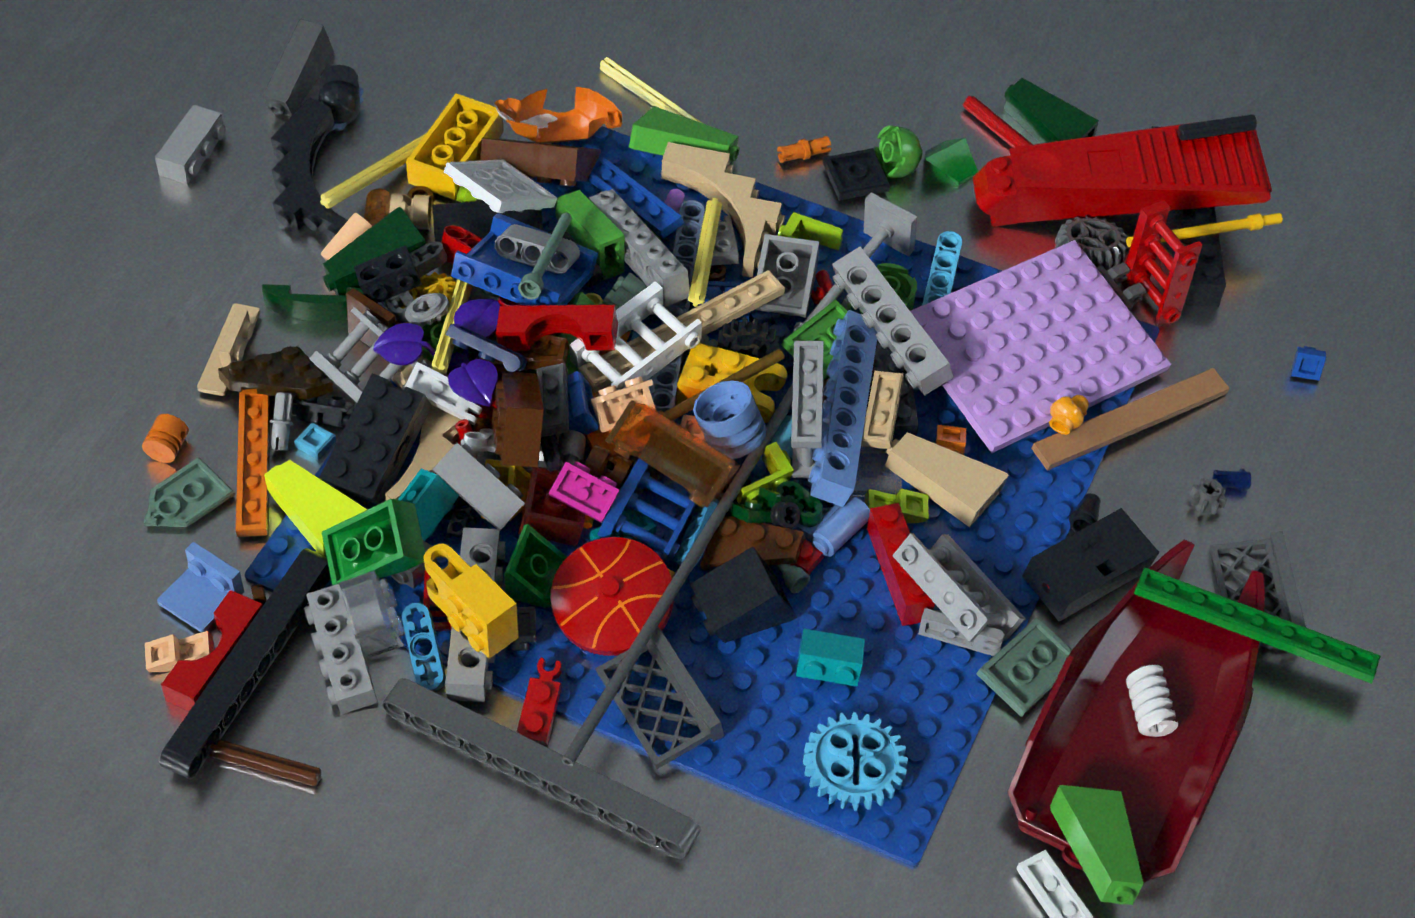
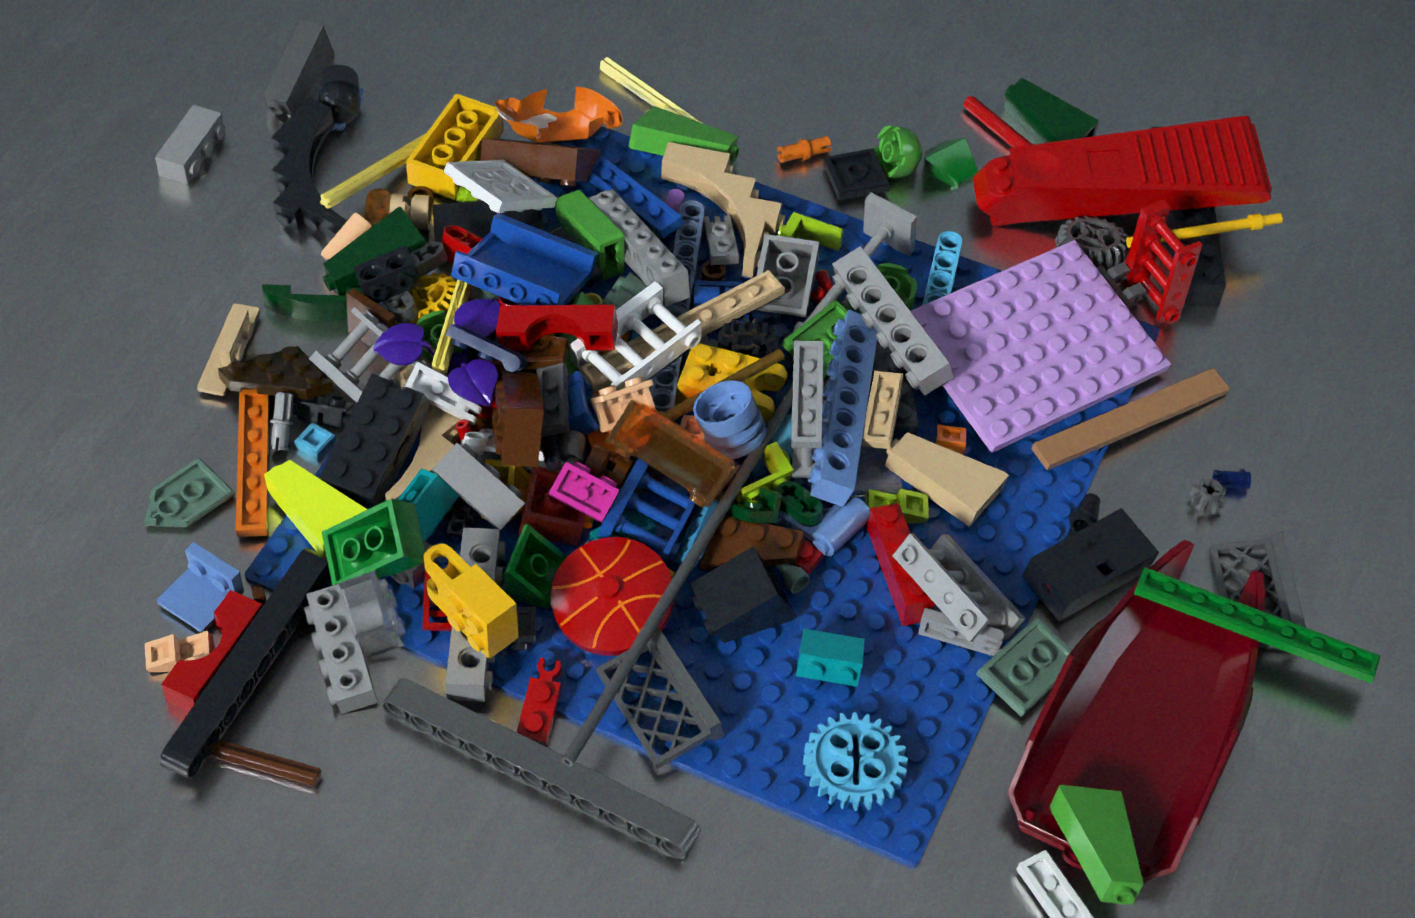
(165, 438): orange piece -> none
(410, 627): dark azure beam -> none
(418, 311): light grey gear -> none
(524, 249): light grey beam -> none
(532, 283): sand green piece -> none
(705, 252): light yellow axle -> none
(791, 517): black bush -> none
(1068, 413): light orange animal -> none
(1151, 701): white piece -> none
(1217, 127): black axle -> none
(1308, 363): blue tile -> none

